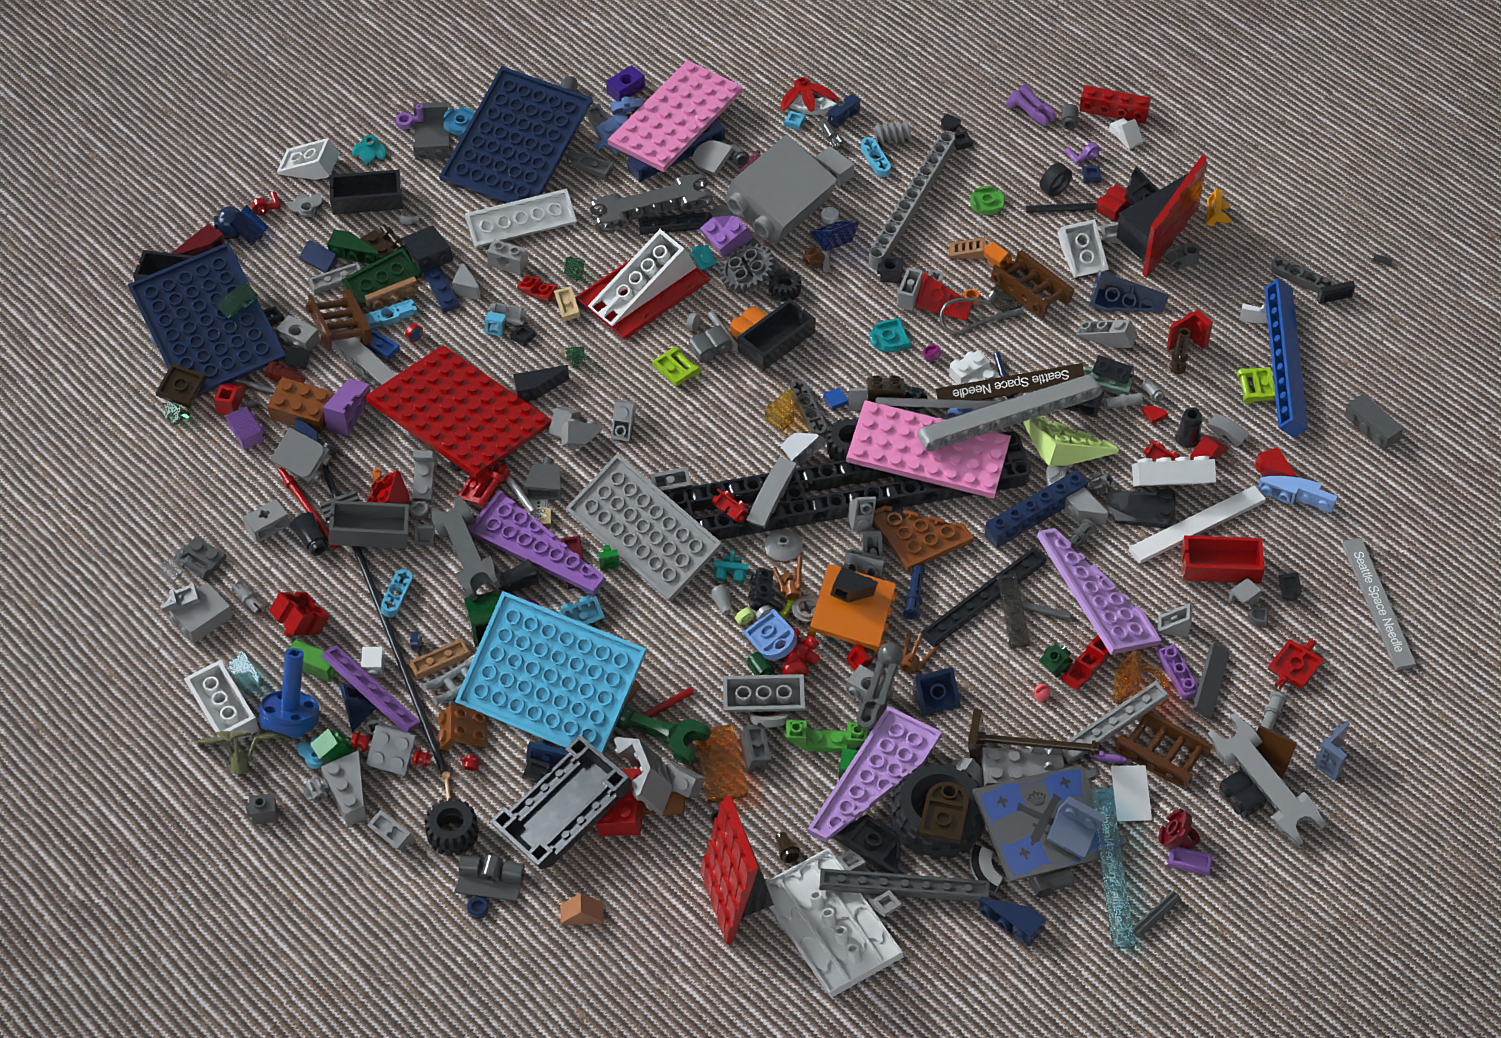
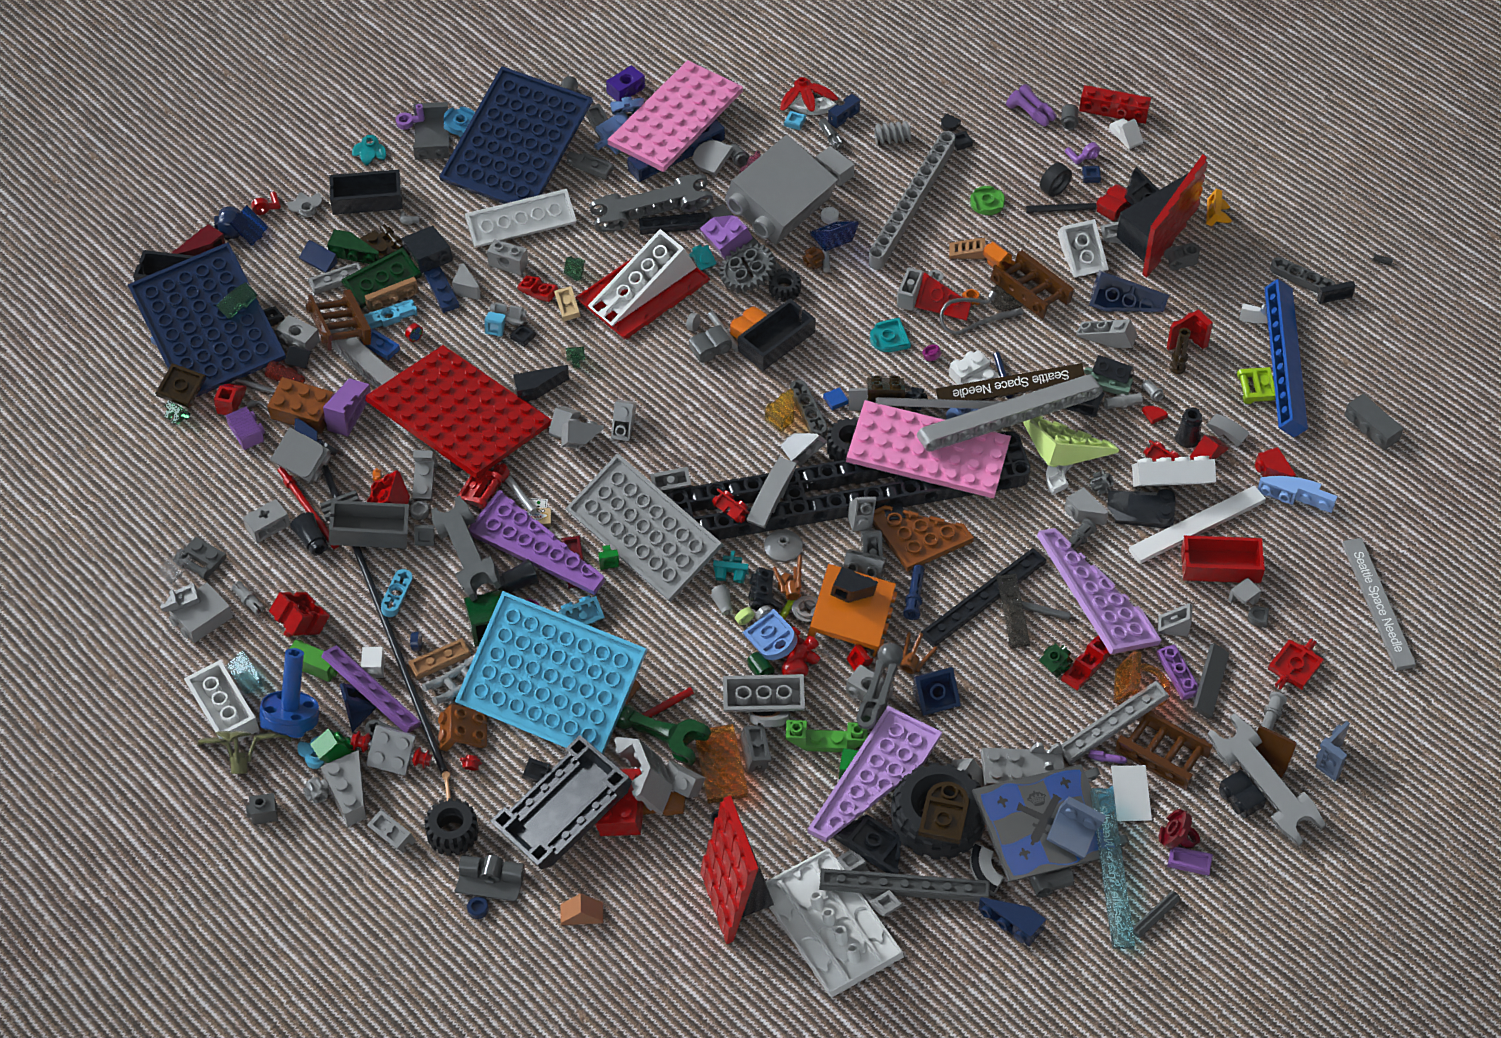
(310, 160): white slope -> none
(544, 481): dark grey torso -> none
(545, 753): dark blue tile -> none
(672, 369): lime plate -> none
(787, 849): dark brown cone -> none
(869, 142): medium azure beam -> none
(890, 270): black brick -> none
(978, 737): dark brown tile -> none
(1033, 510): dark blue brick -> none
(1042, 695): coral hinge -> none
(1290, 586): black plate -> none

